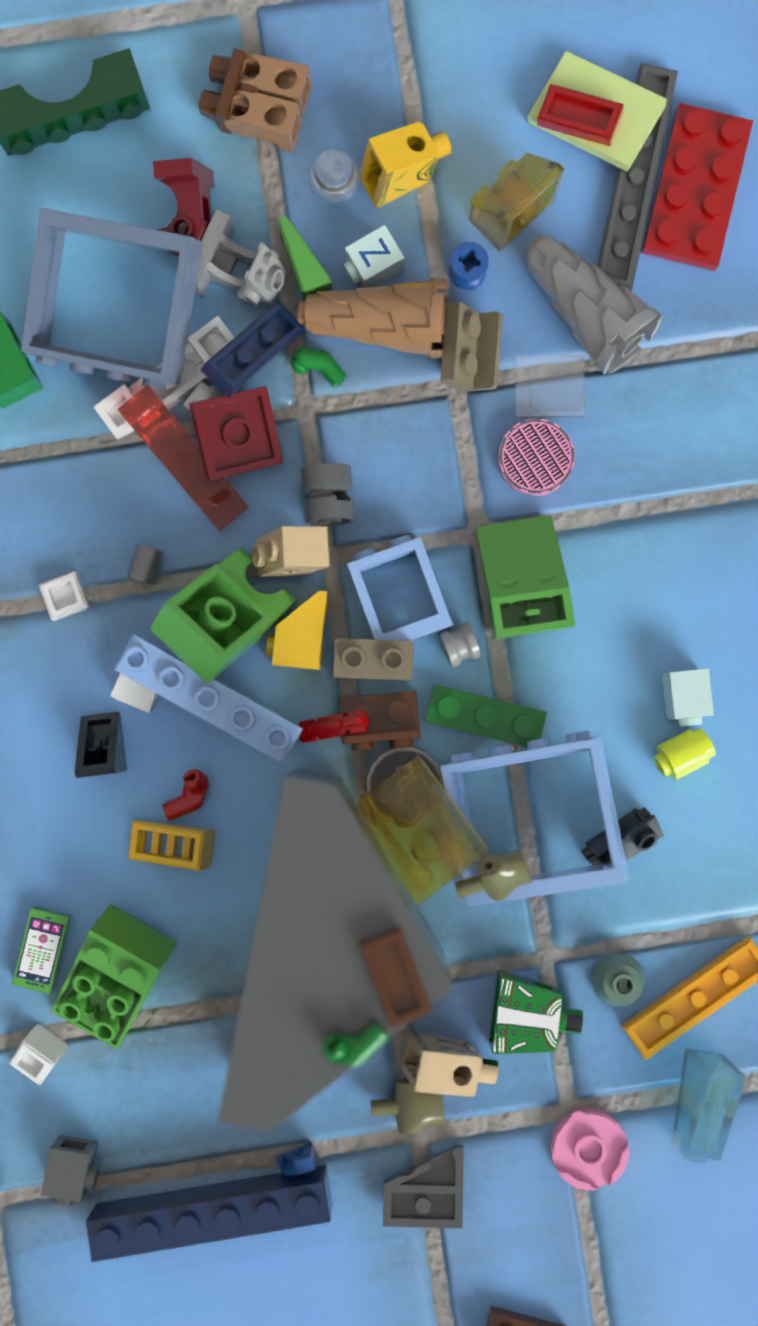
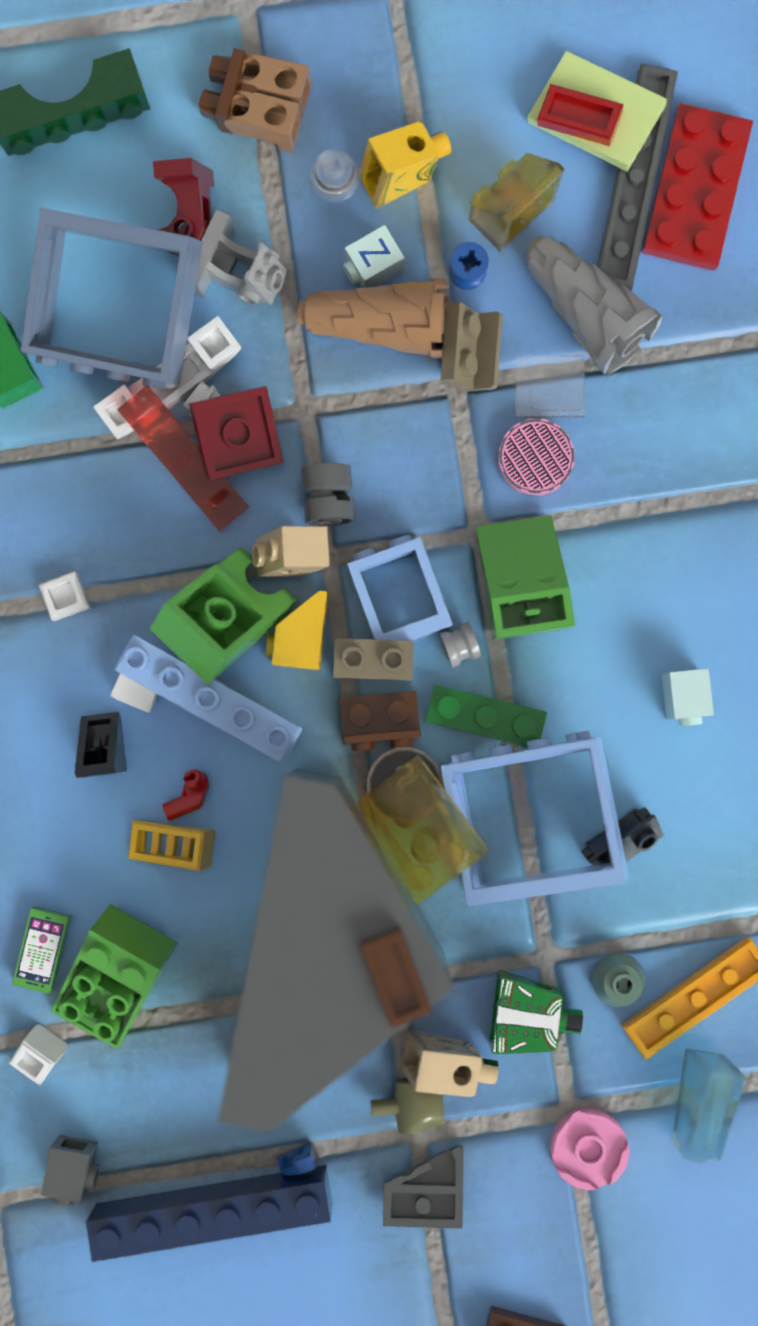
(145, 565): flat silver hinge -> none
(252, 349): dark blue tile -> none
(305, 266): bright green slope -> none
(319, 360): green arm -> none
(333, 726): red axle -> none
(354, 1049): green arm -> none
(497, 876): olive piece -> none
(684, 753): neon yellow brick -> none

